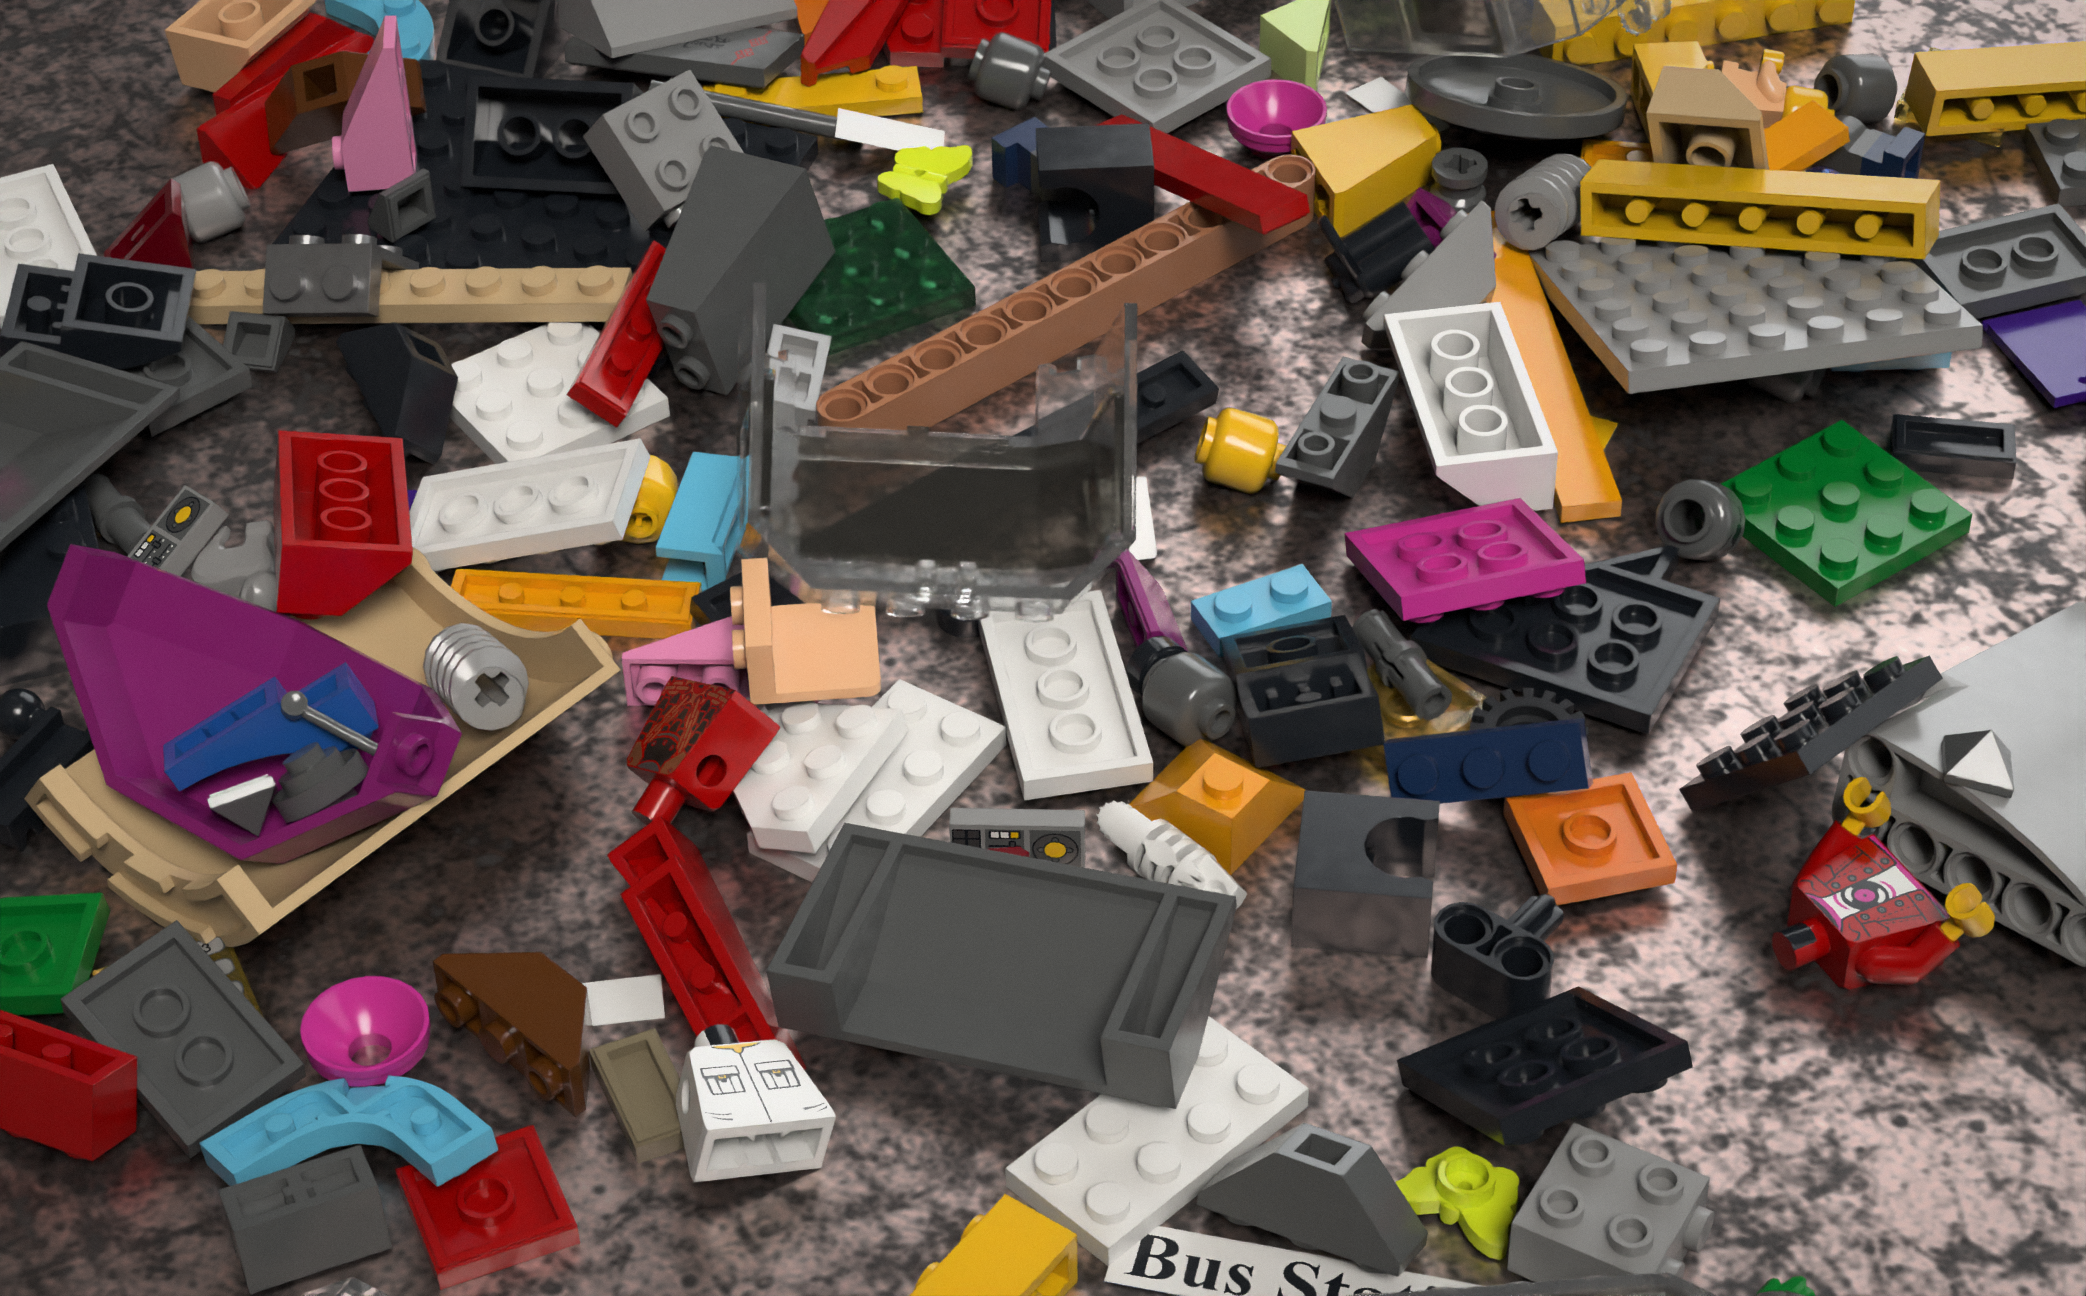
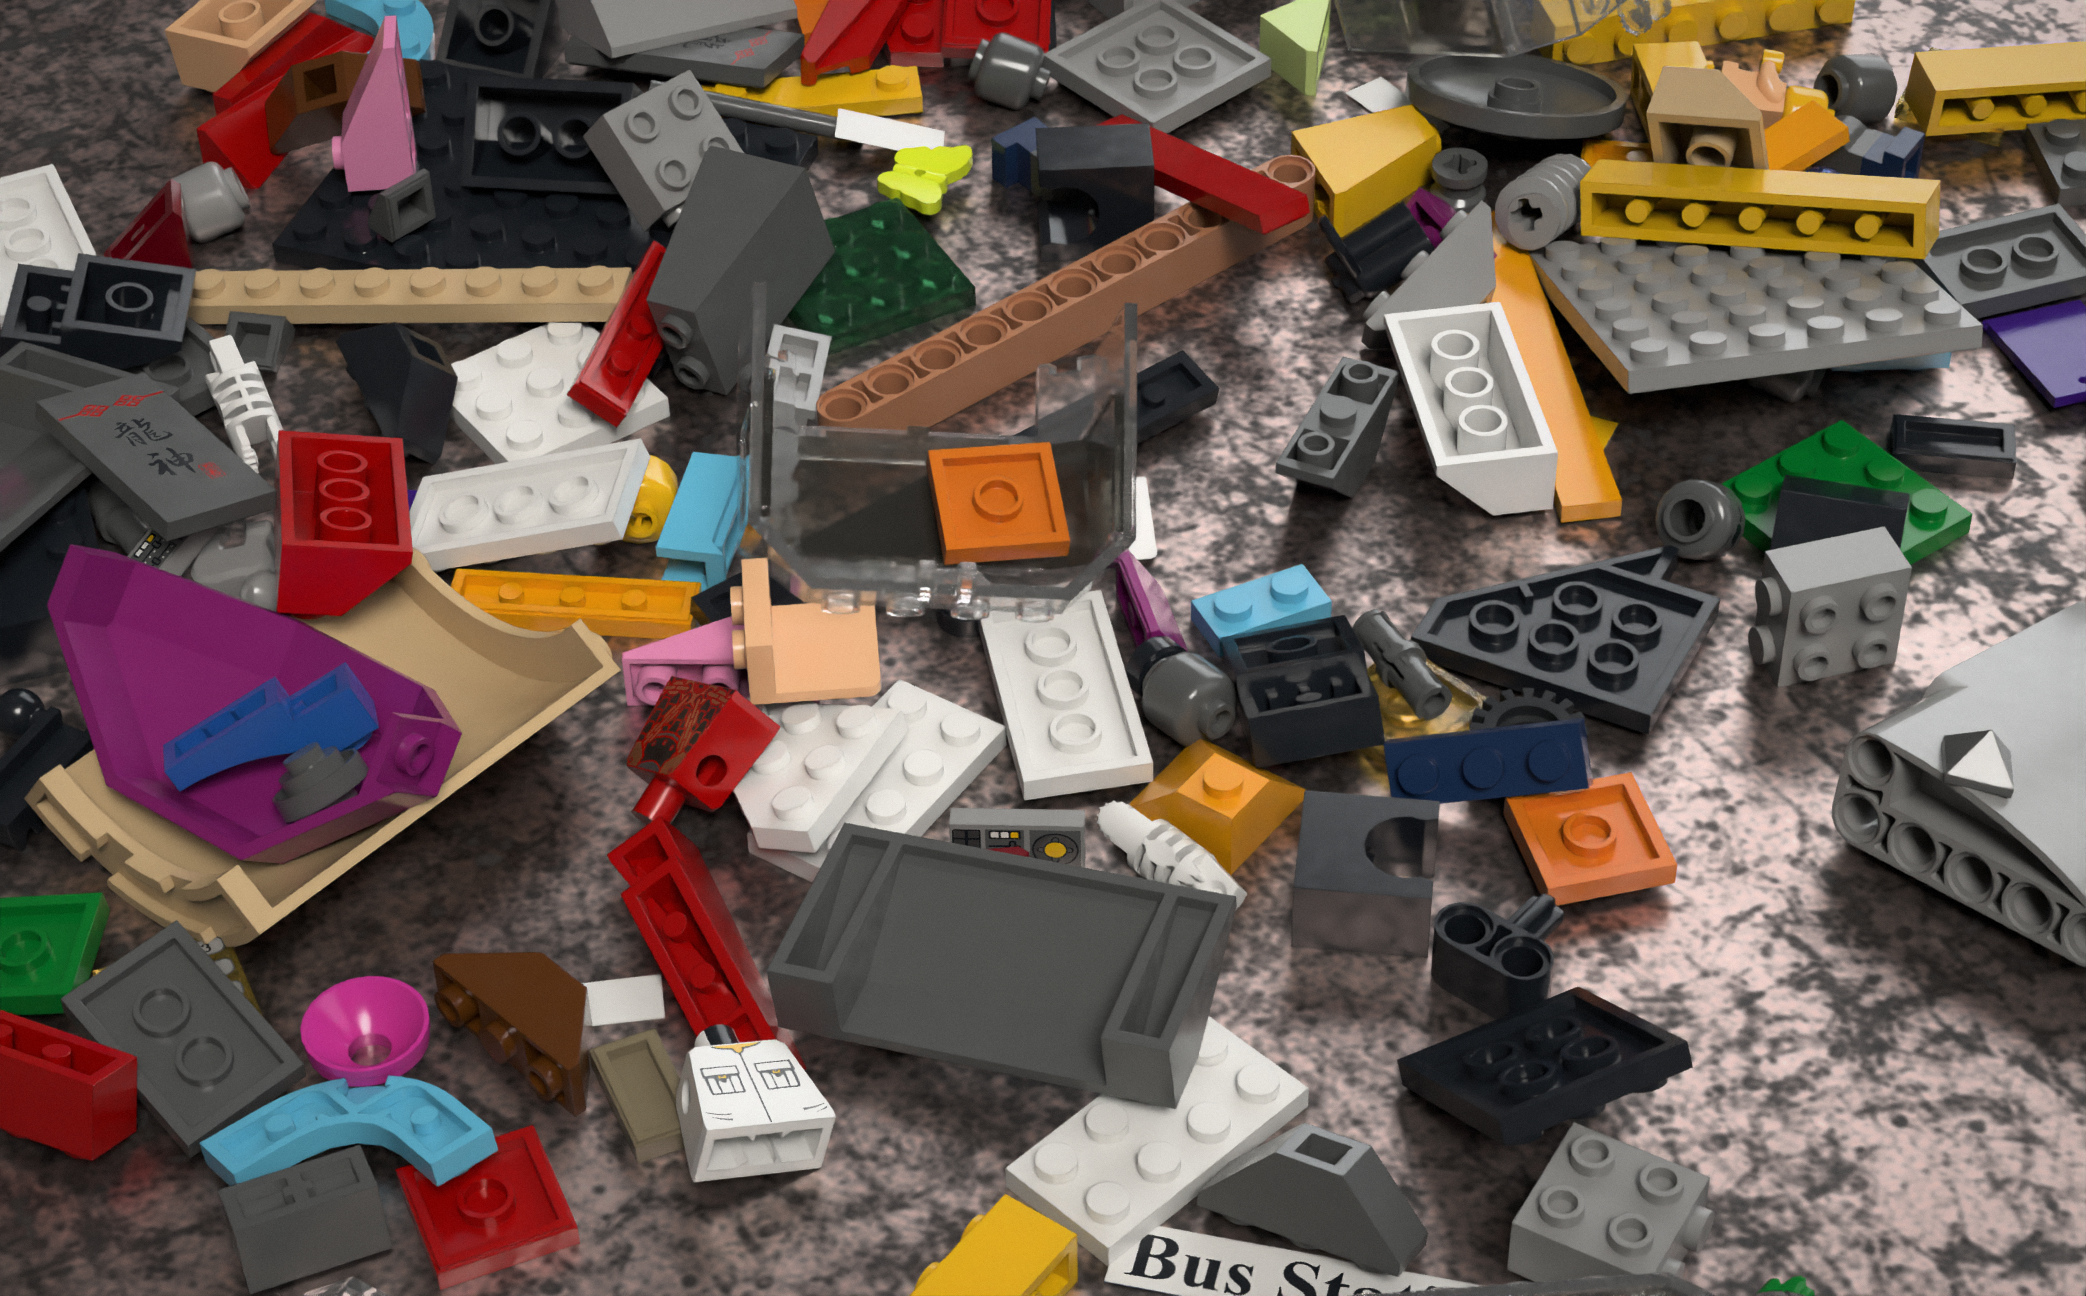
(155, 456): none -> dark grey tile
(241, 401): none -> white hinge
(246, 803): dark grey slope -> none
(295, 706): dark grey hinge -> none
(328, 278): flat silver bracket -> none
(476, 676): light grey piece -> none
(997, 503): none -> orange plate
(1239, 450): yellow head -> none
(1268, 112): dark pink piece -> none
(1464, 560): dark pink plate -> none
(1466, 1191): neon yellow animal -> none
(1810, 732): black plate -> none
(1828, 509): none -> black slope
(1830, 607): none -> light grey brick
(1866, 912): red torso -> none

